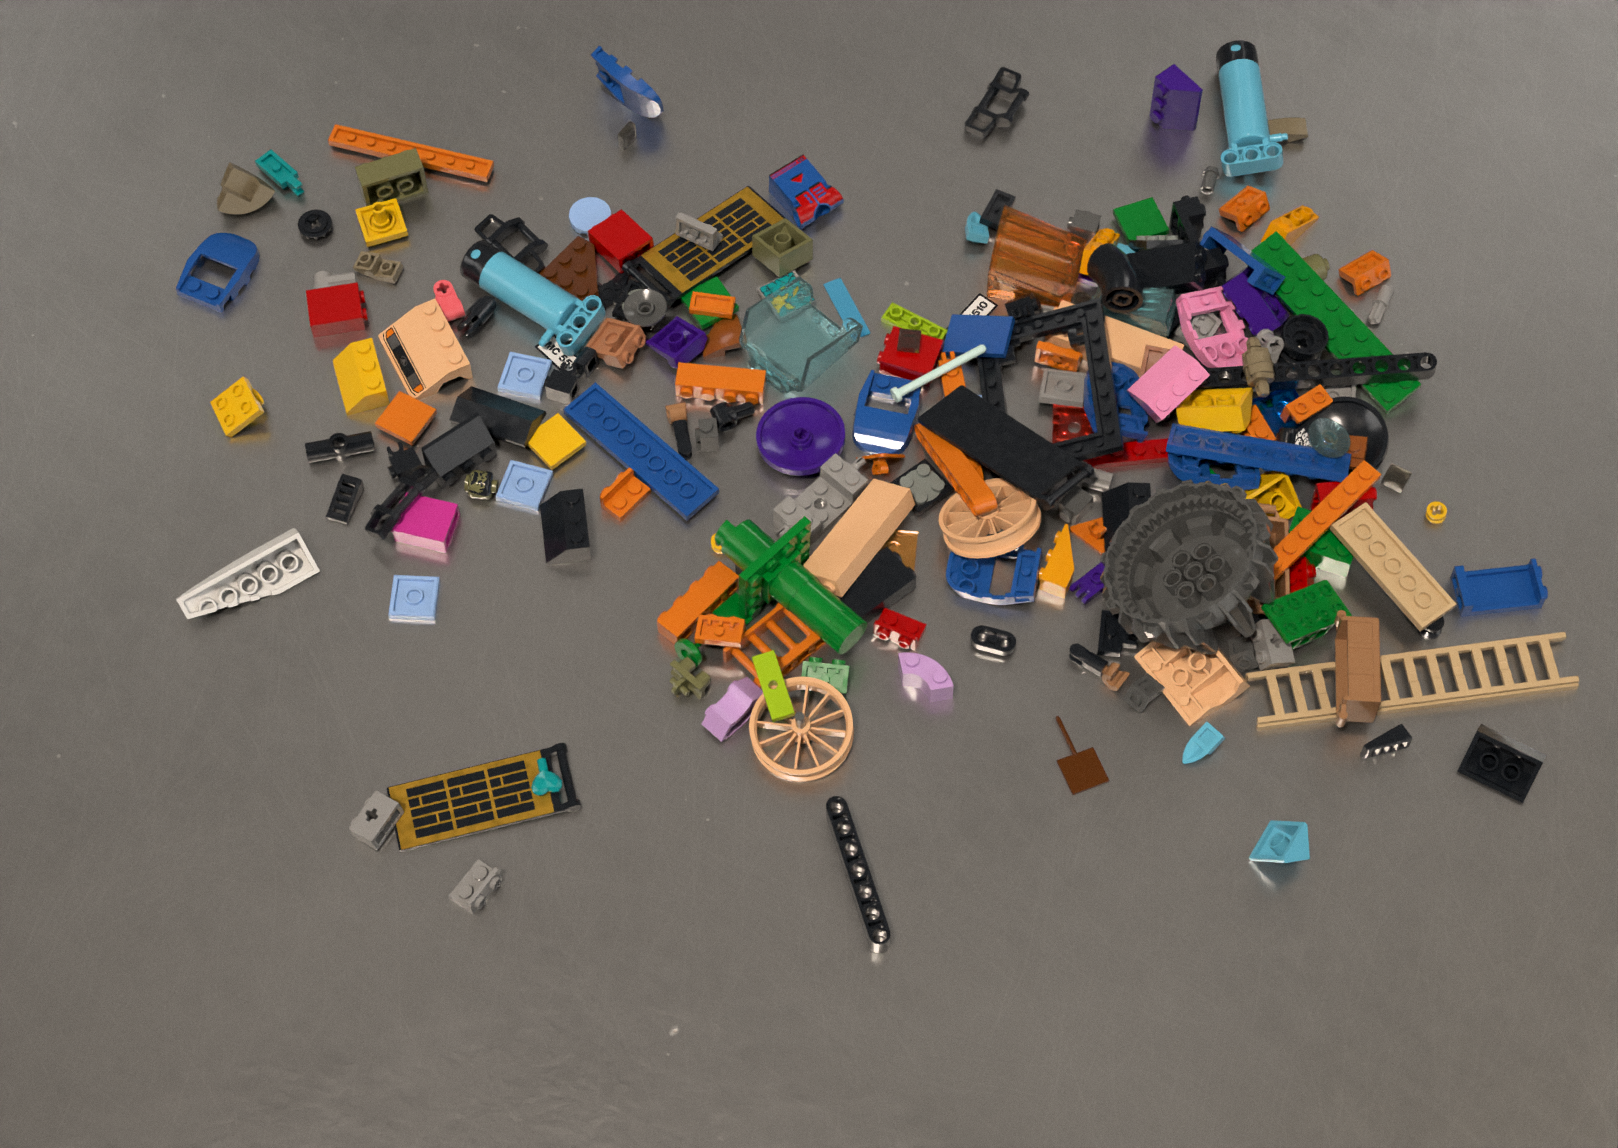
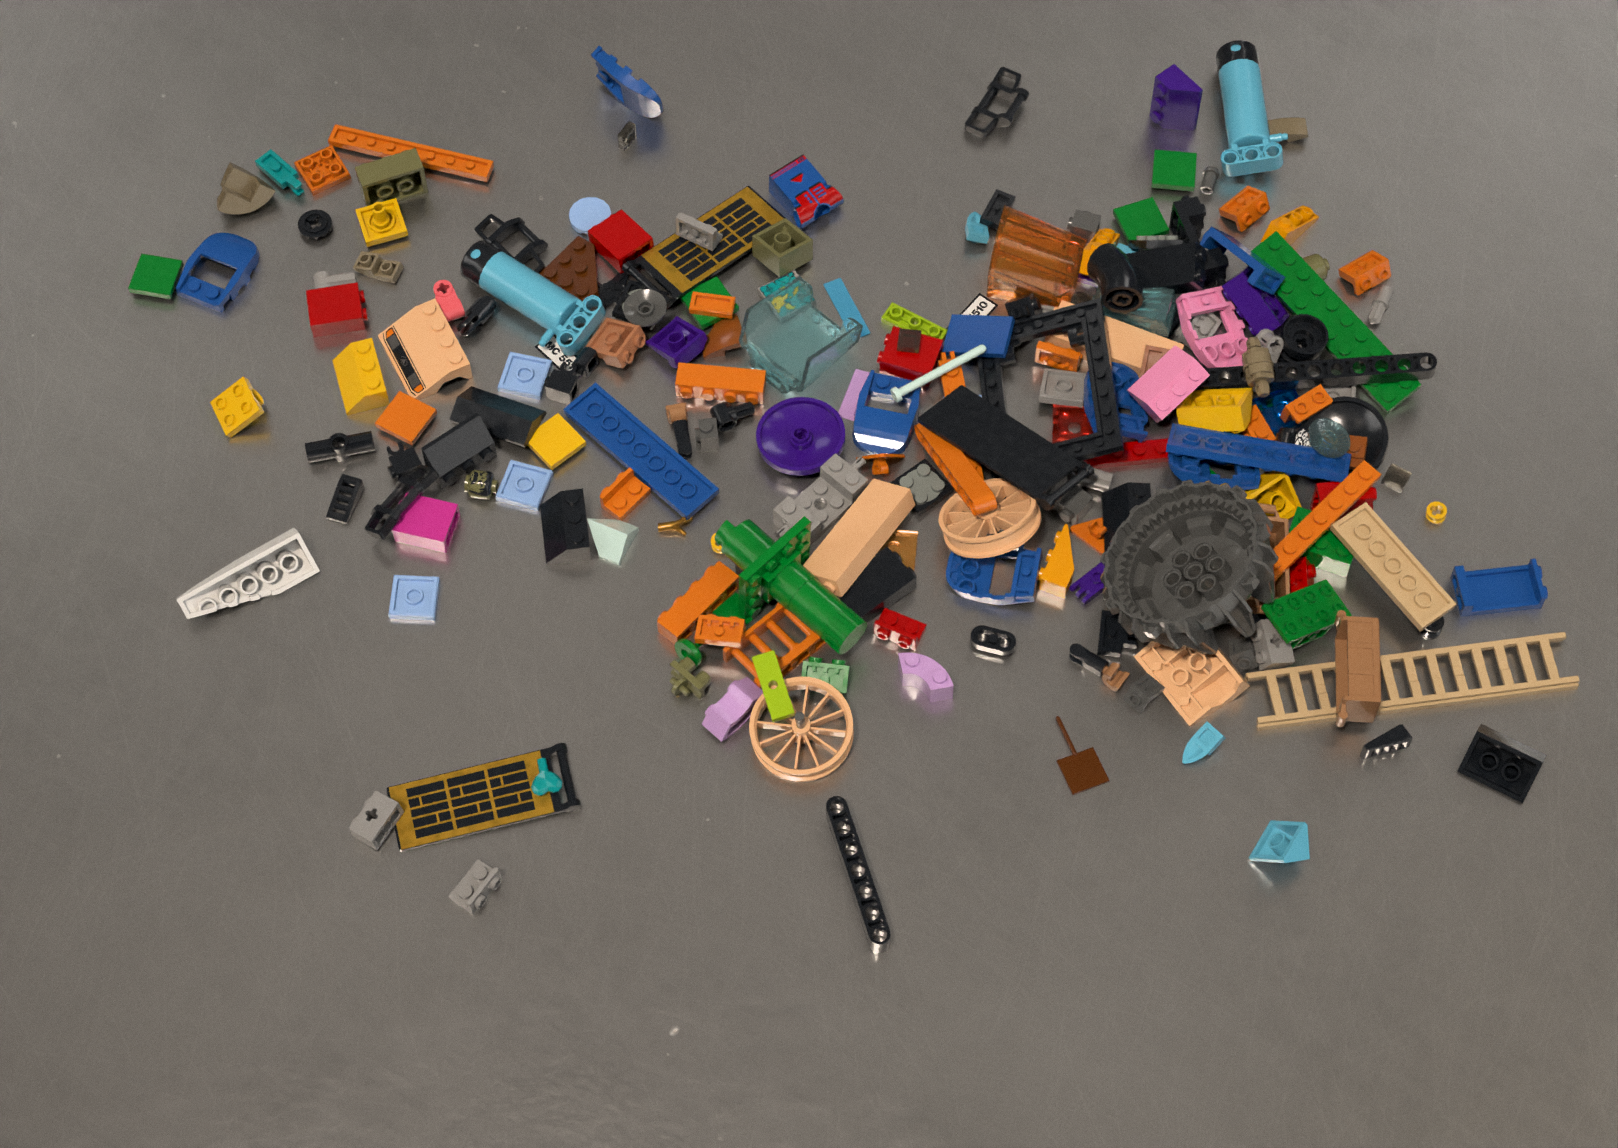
(155, 276): none -> green tile
(322, 170): none -> orange tile
(612, 538): none -> light aqua slope
(674, 525): none -> pearl gold bar
(851, 397): none -> lavender sticker
(1174, 170): none -> green tile

